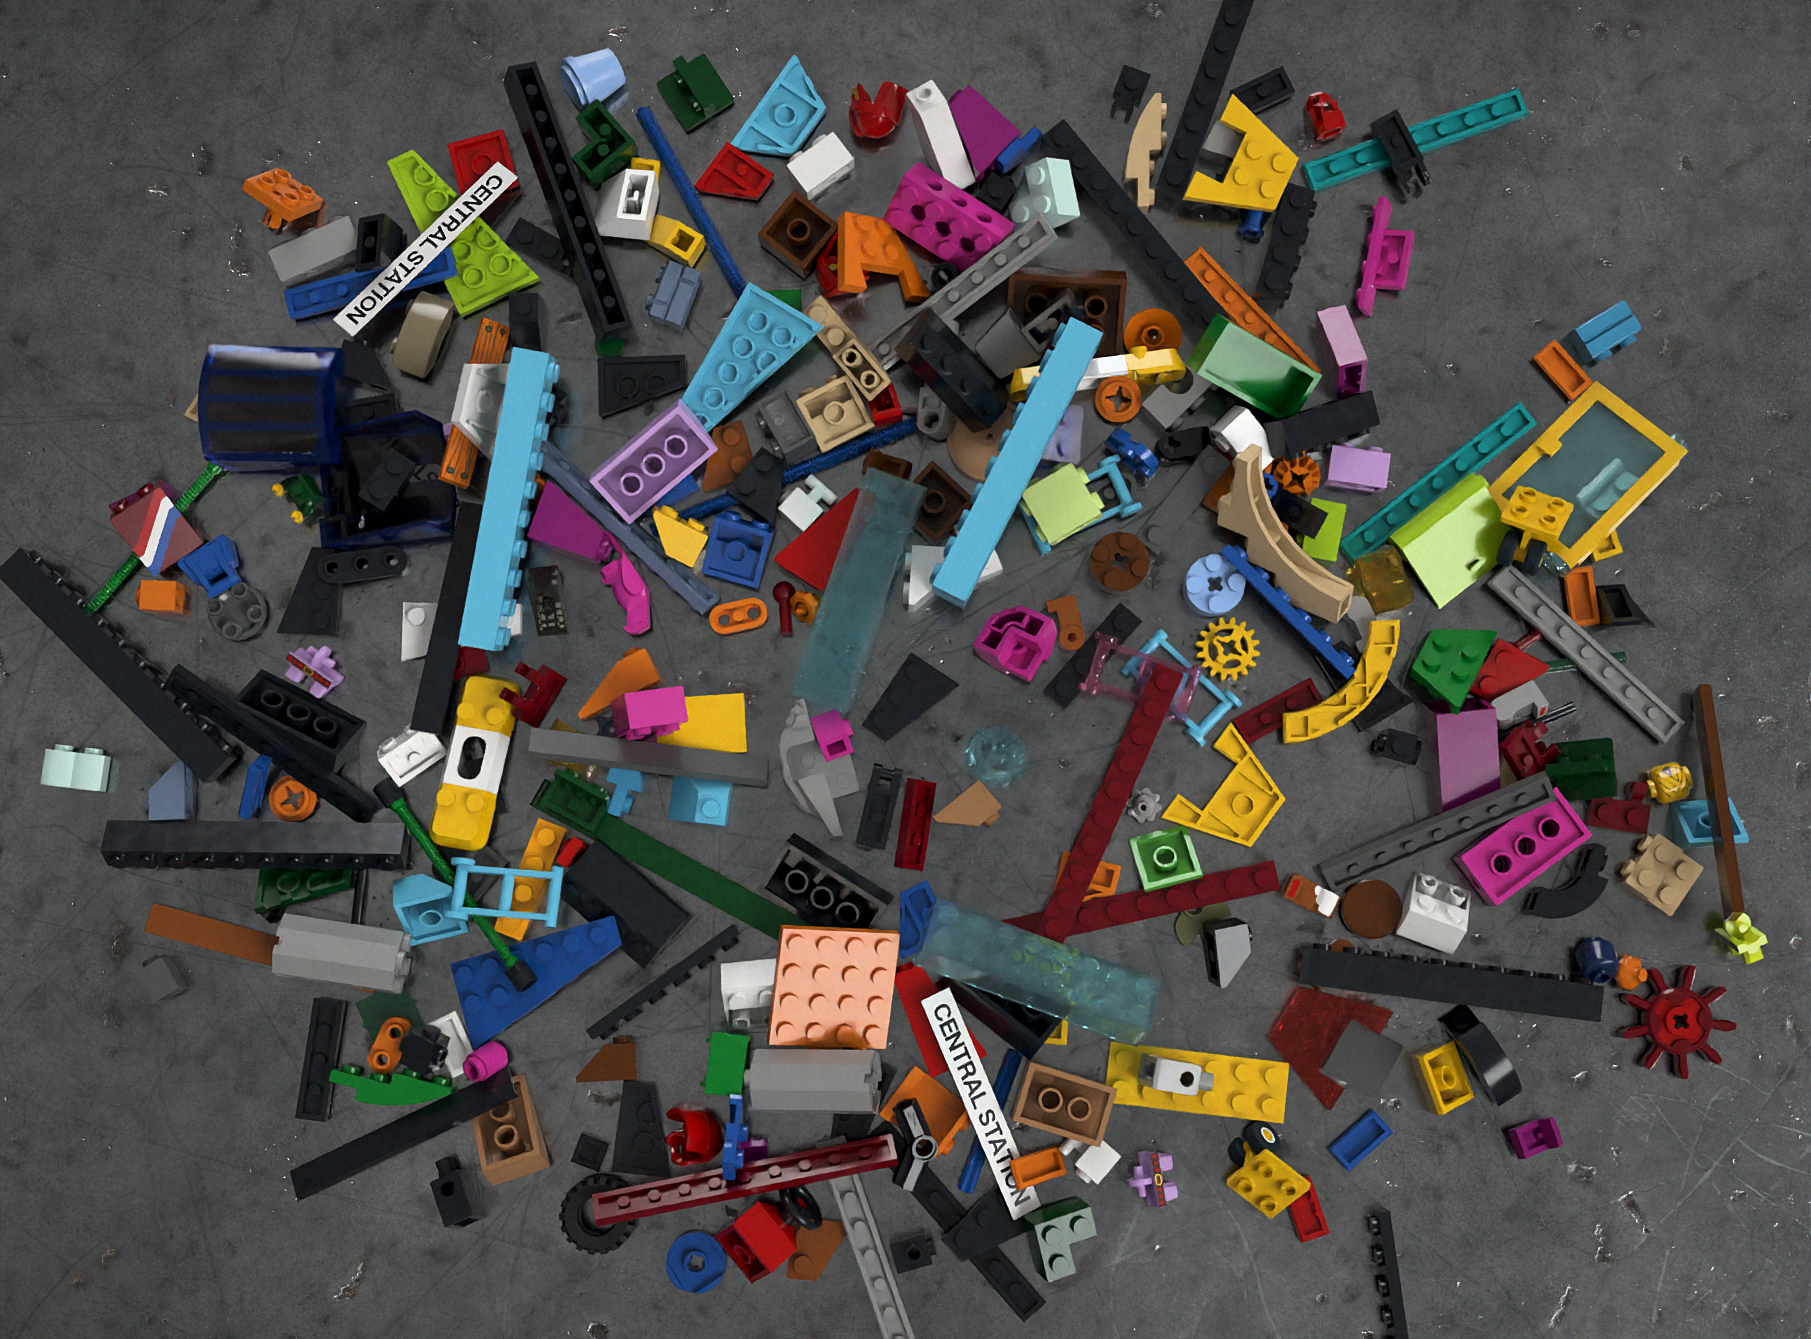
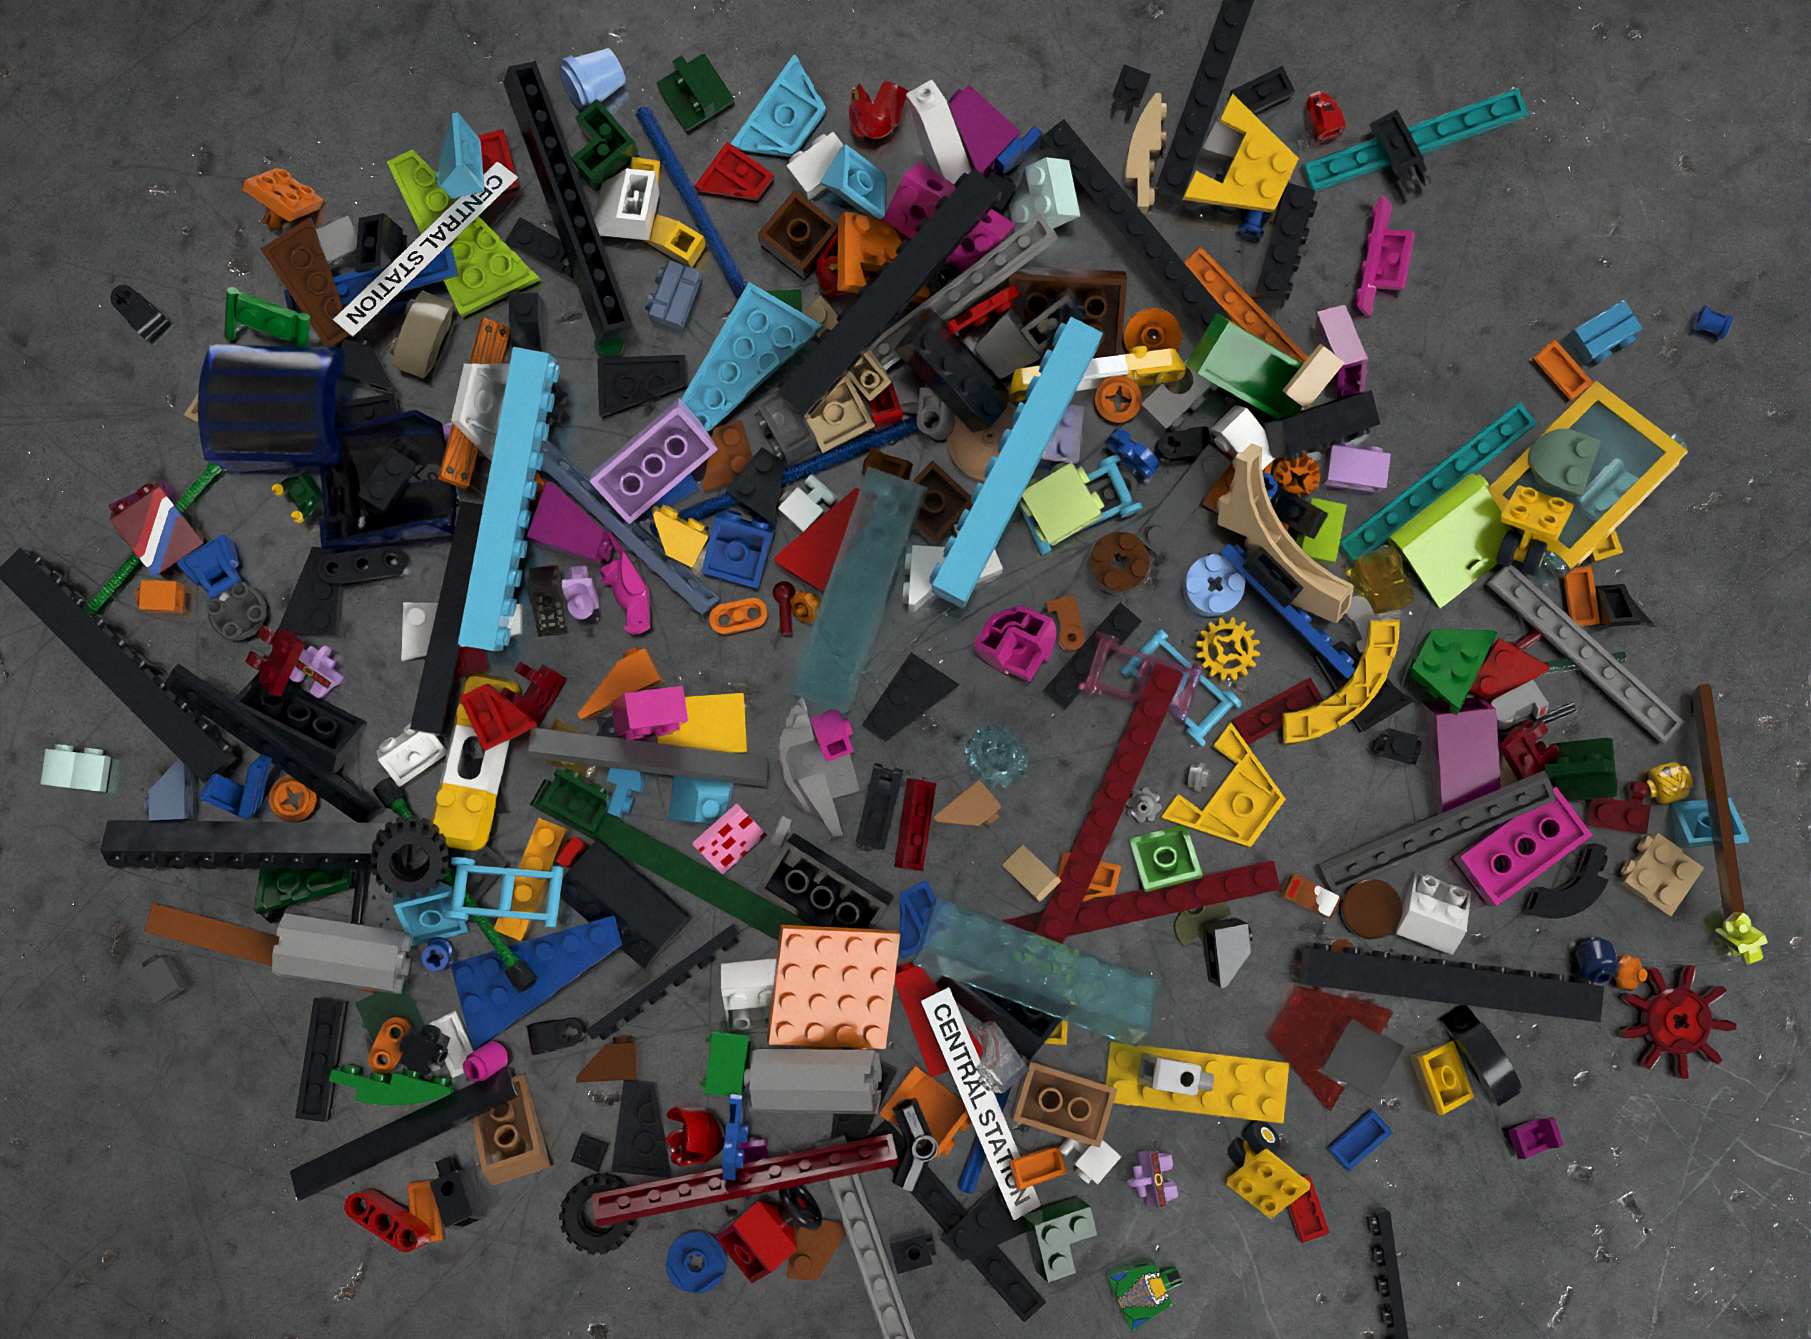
(139, 313): none -> black piece
(222, 793): none -> blue tile
(264, 317): none -> green plate
(278, 666): none -> dark red plate
(308, 278): none -> reddish brown wing
(373, 1220): none -> red beam
(413, 880): none -> black tyre
(423, 1206): none -> orange tile
(433, 962): none -> blue bush
(460, 160): none -> medium azure slope
(494, 716): none -> red wing
(551, 1034): none -> black piece
(580, 593): none -> lavender hips
(729, 839): none -> bright pink tile
(781, 831): none -> light grey tile
(857, 182): none -> medium azure slope
(889, 293): none -> black brick
(979, 314): none -> red wing
(1000, 1062): none -> clear arch
(1031, 873): none -> tan tile
(1142, 1290): none -> torso
(1198, 776): none -> light grey plate
(1273, 577): none -> black tile
(1313, 376): none -> tan tile
(1563, 460): none -> sand green slope
(1713, 322): none -> blue bush

